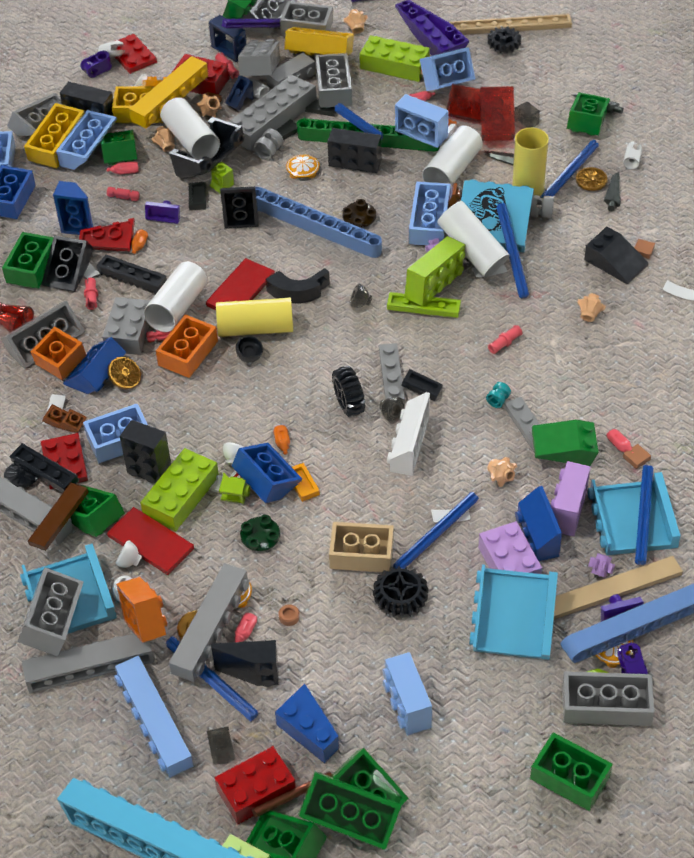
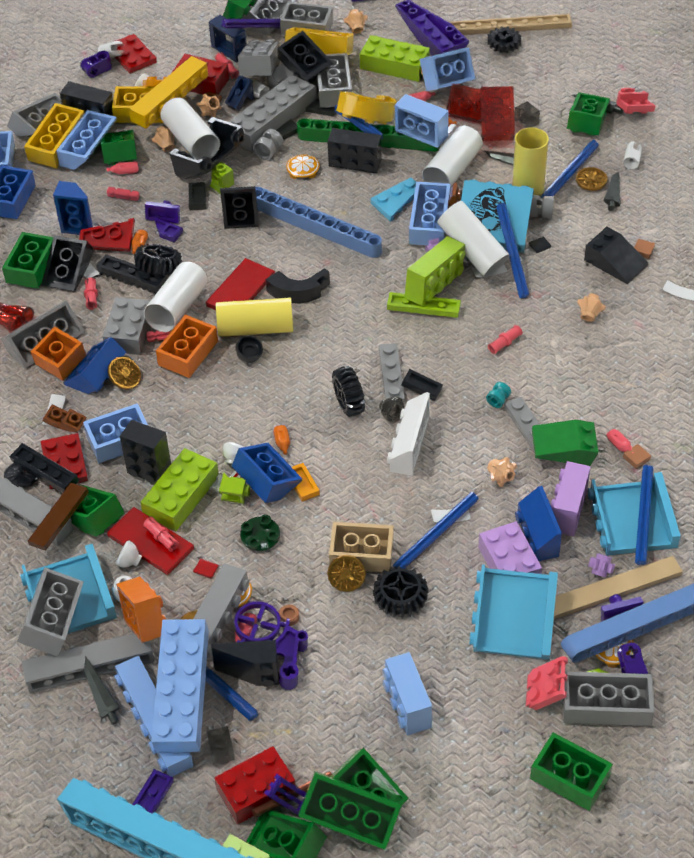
(104, 700): none -> pearl dark grey bar
(154, 791): none -> dark purple tile
(157, 259): none -> black gear
(161, 534): none -> coral pin
(167, 230): none -> dark purple tile
(180, 686): none -> light blue brick
(206, 568): none -> red piece
(275, 787): none -> dark purple tile
(287, 644): none -> dark purple piece
(303, 56): none -> black slope
(307, 724): blue wedge -> none
(346, 573): none -> pearl gold wheel
(359, 213): dark brown dish -> none
(360, 296): clear smoke brick -> none
(368, 108): none -> yellow brick
(395, 198): none -> medium azure wing
(540, 244): none -> black piece
(545, 683): none -> coral plate
(634, 101): none -> coral slope

